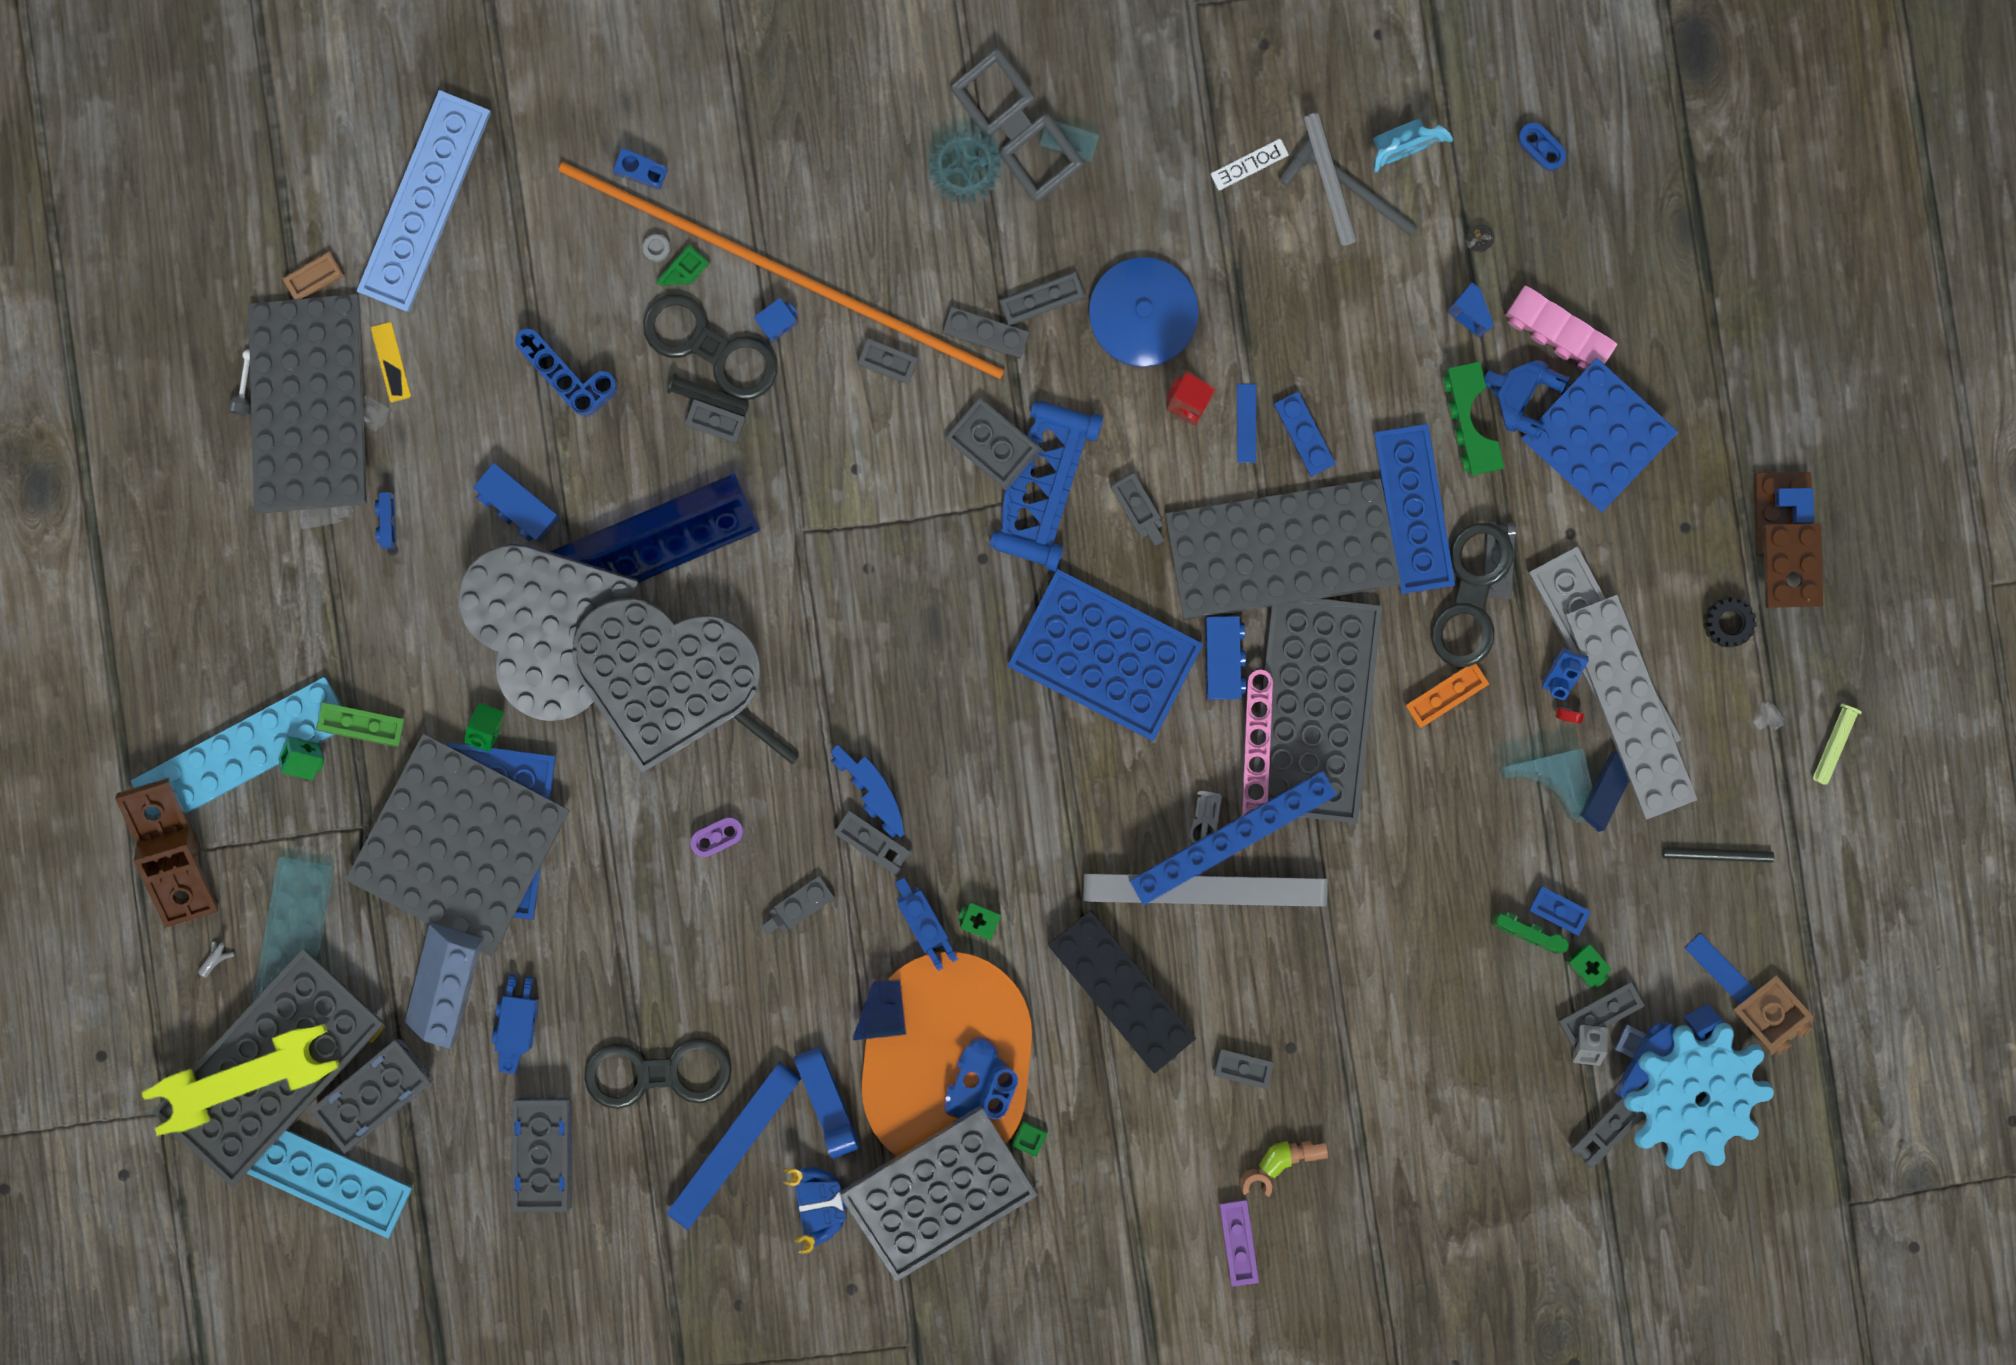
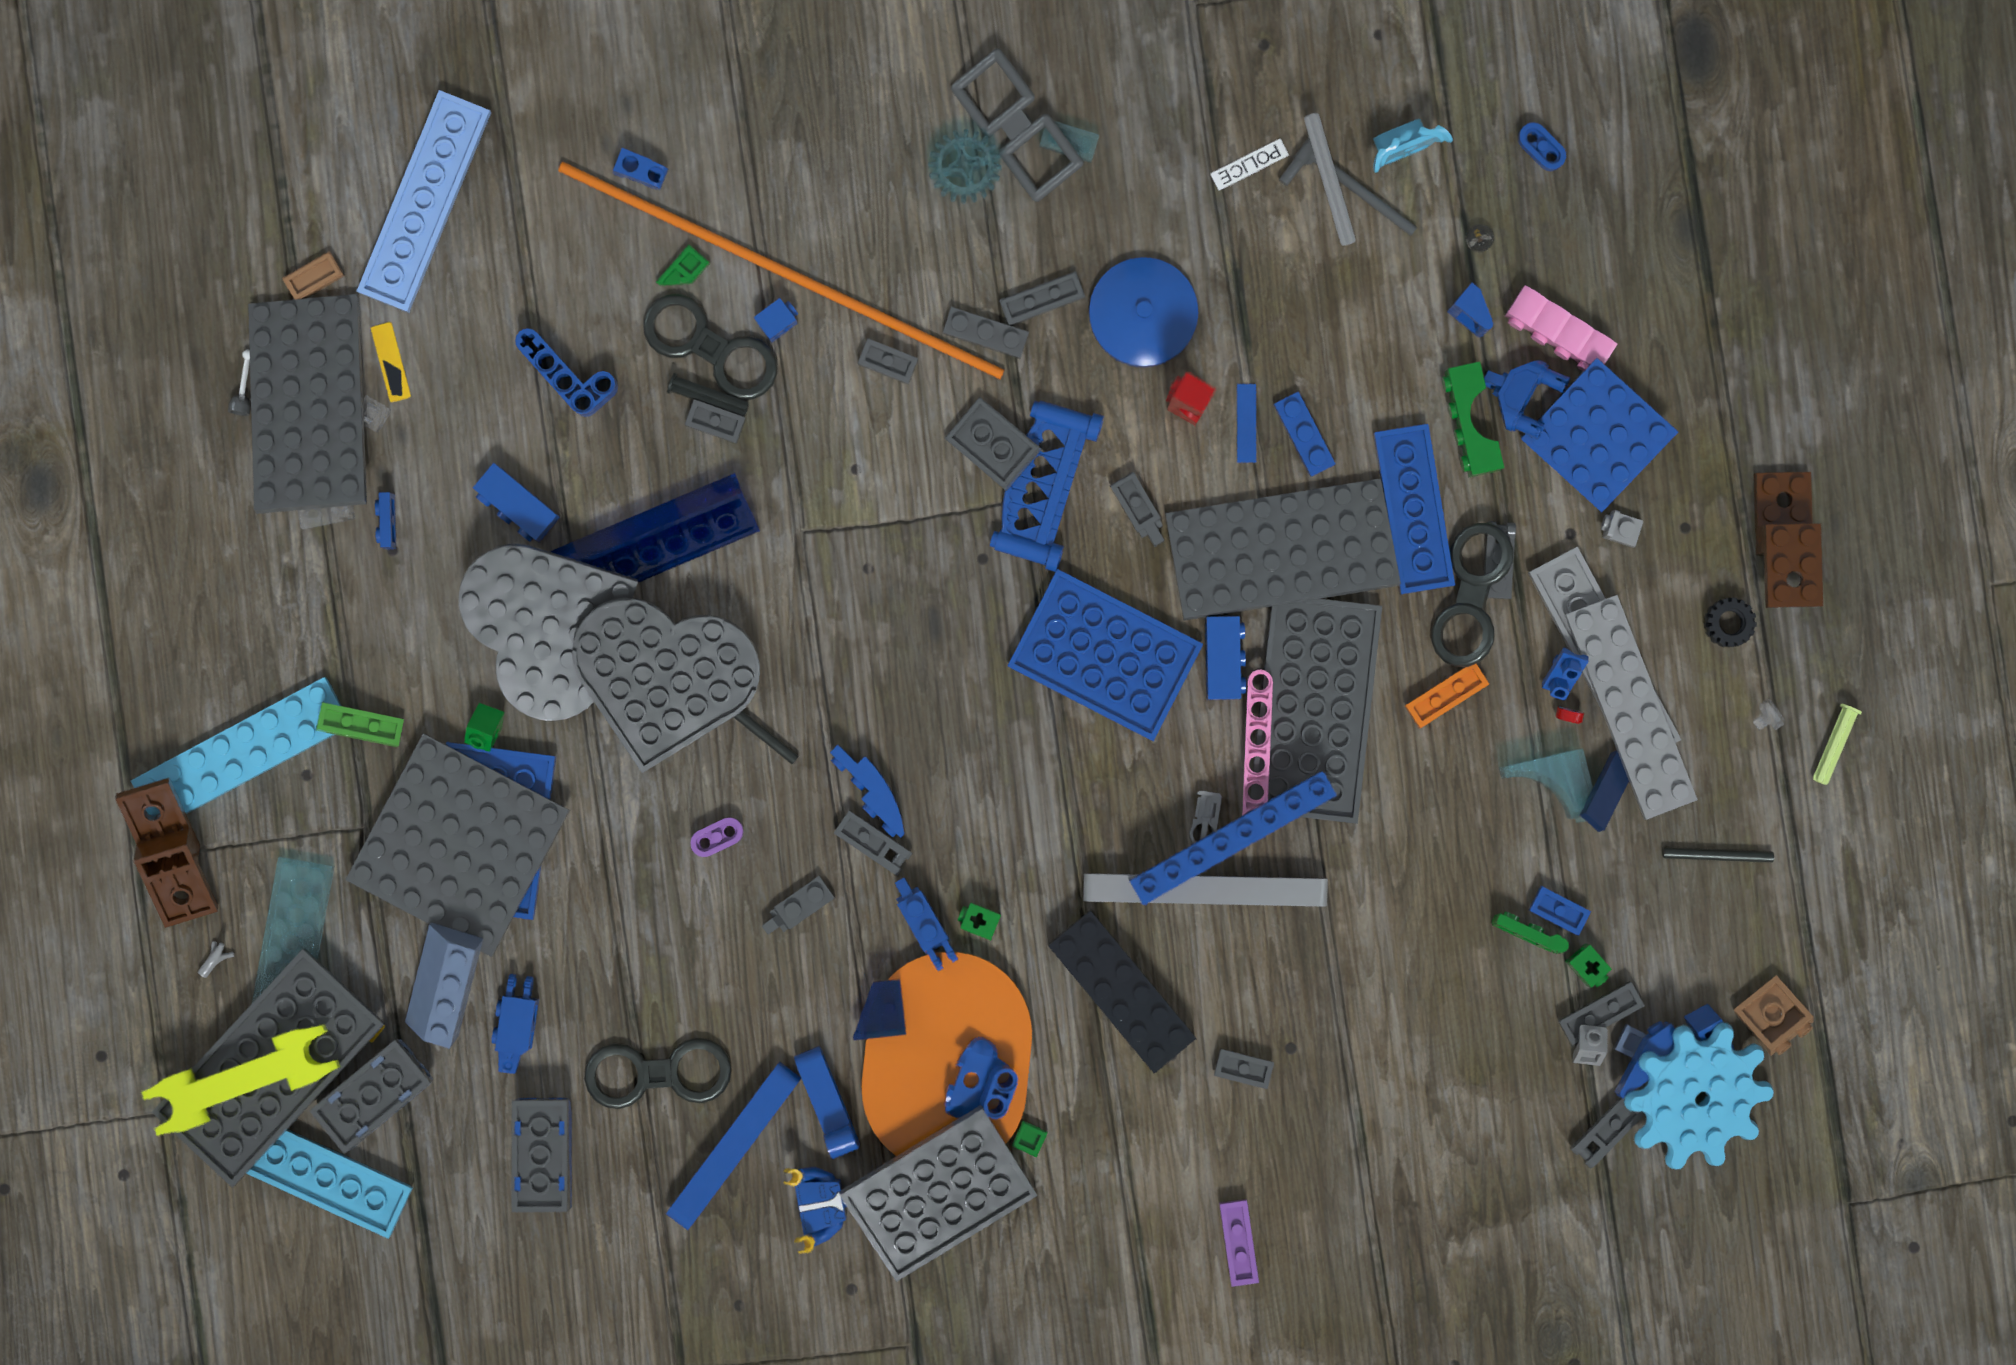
(300, 758): green brick -> none
(656, 248): light grey tile -> none
(1277, 1159): nougat piece -> none
(1621, 528): none -> light grey bracket
(1720, 969): blue sticker -> none
(1801, 502): blue piece -> none

